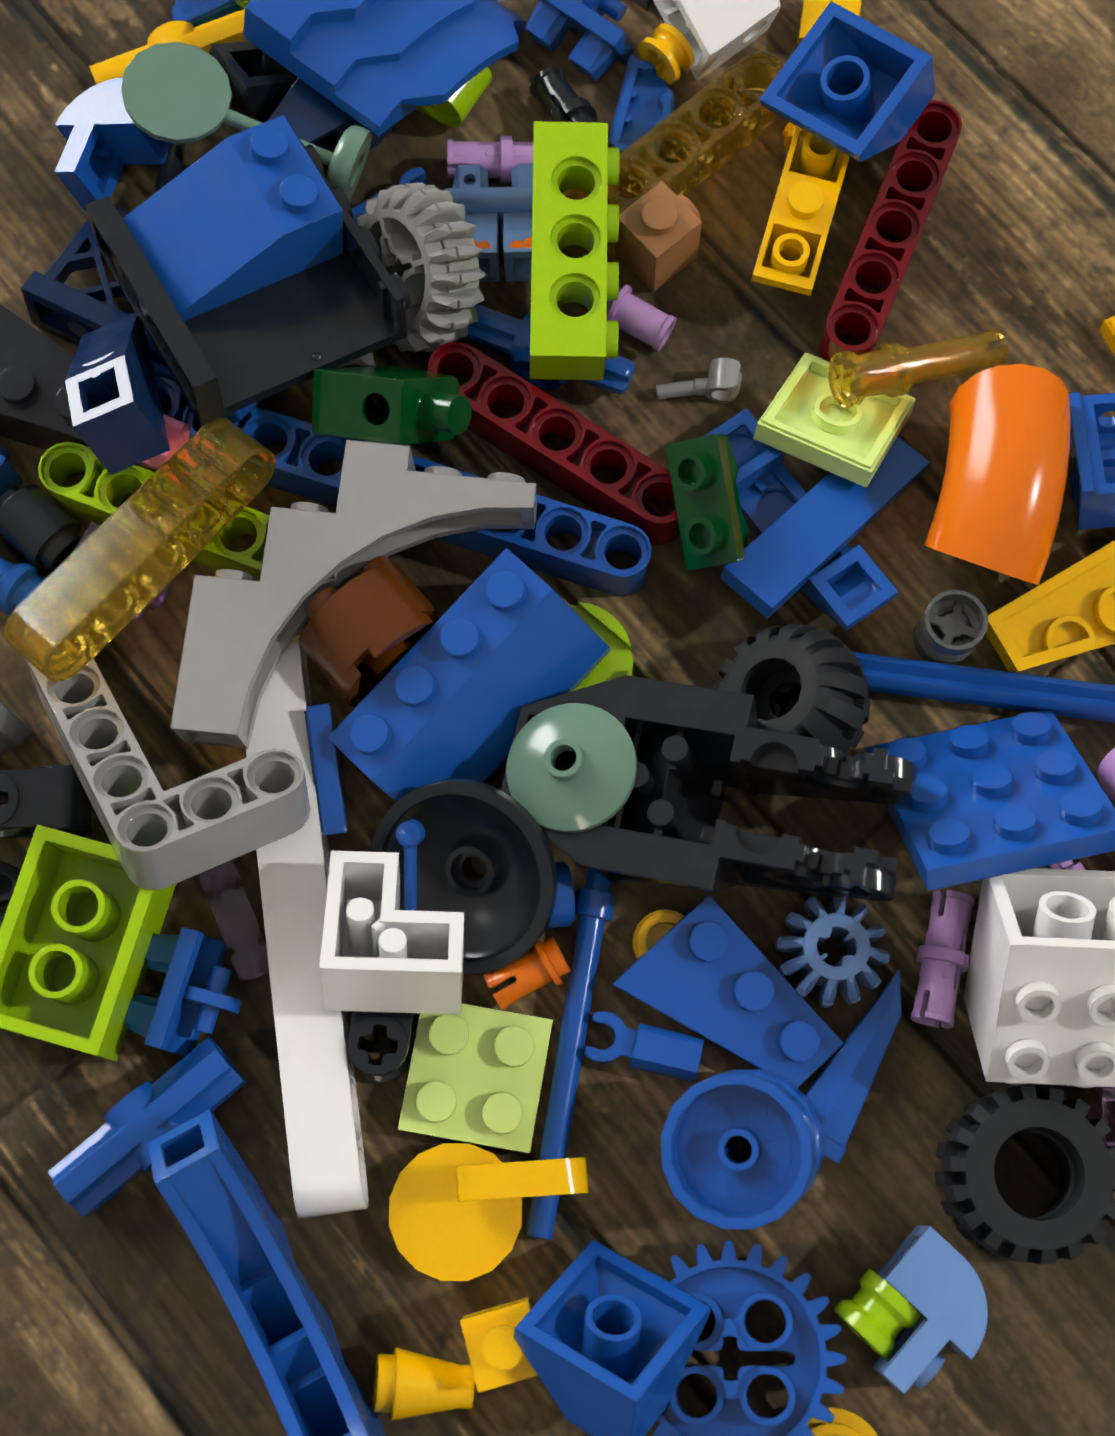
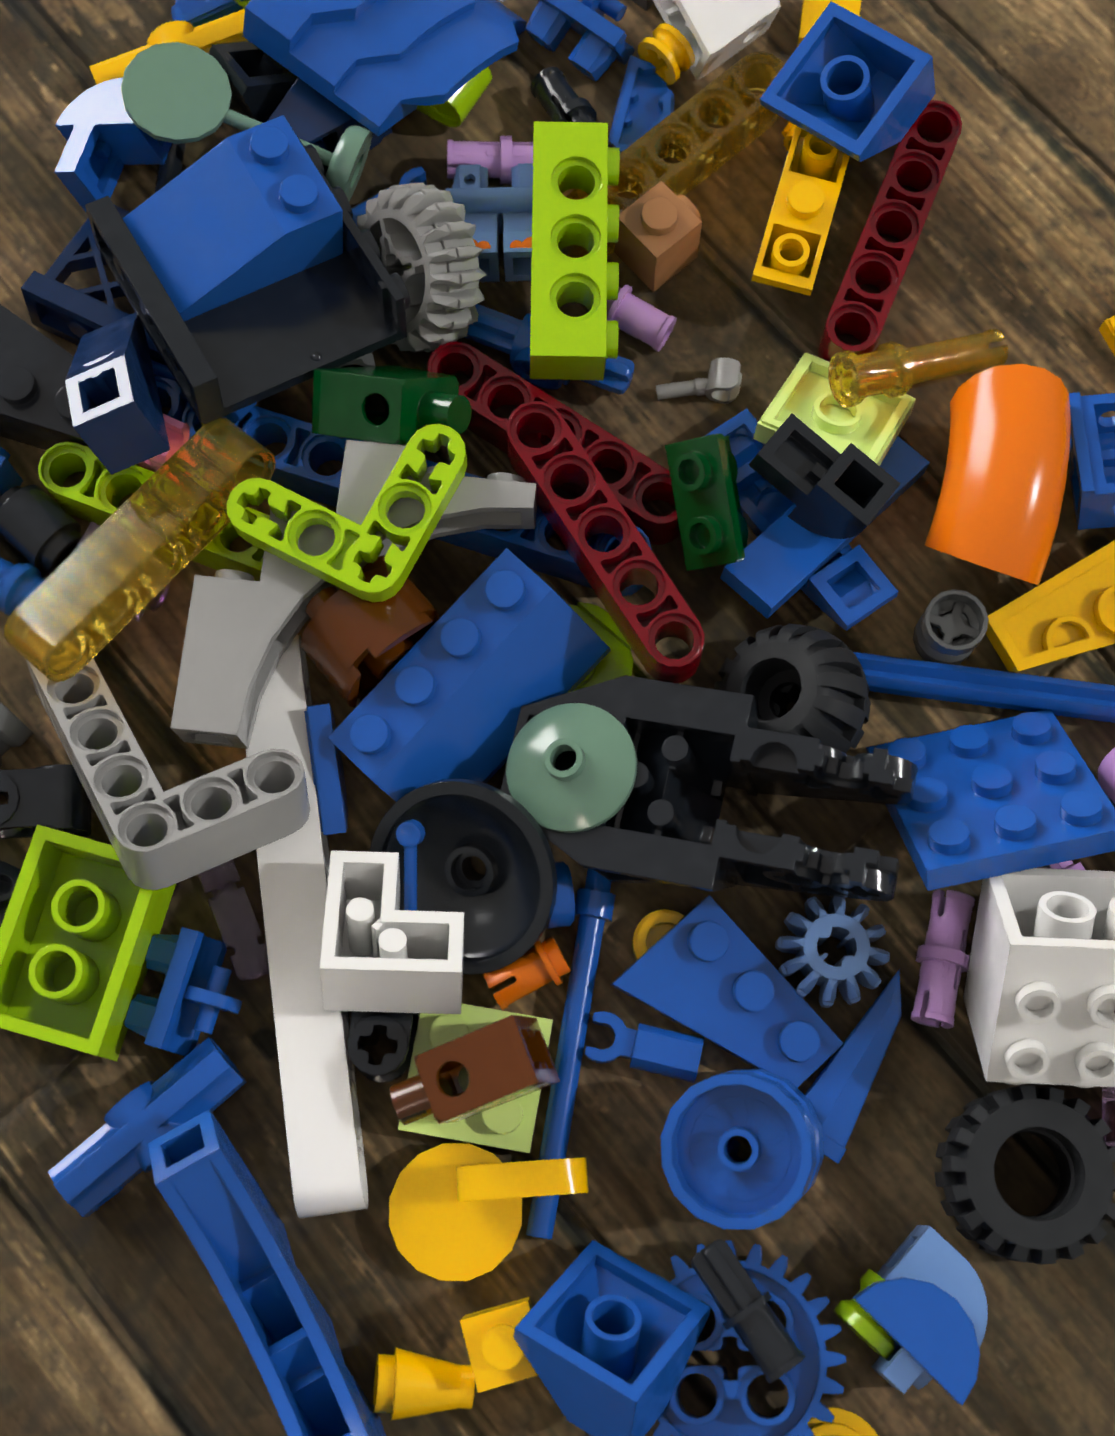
(355, 541): none -> lime beam
(502, 1065): none -> reddish brown torso
(600, 512): none -> dark red beam
(747, 1310): none -> black axle
(831, 490): none -> black brick
(928, 1328): none -> blue tile

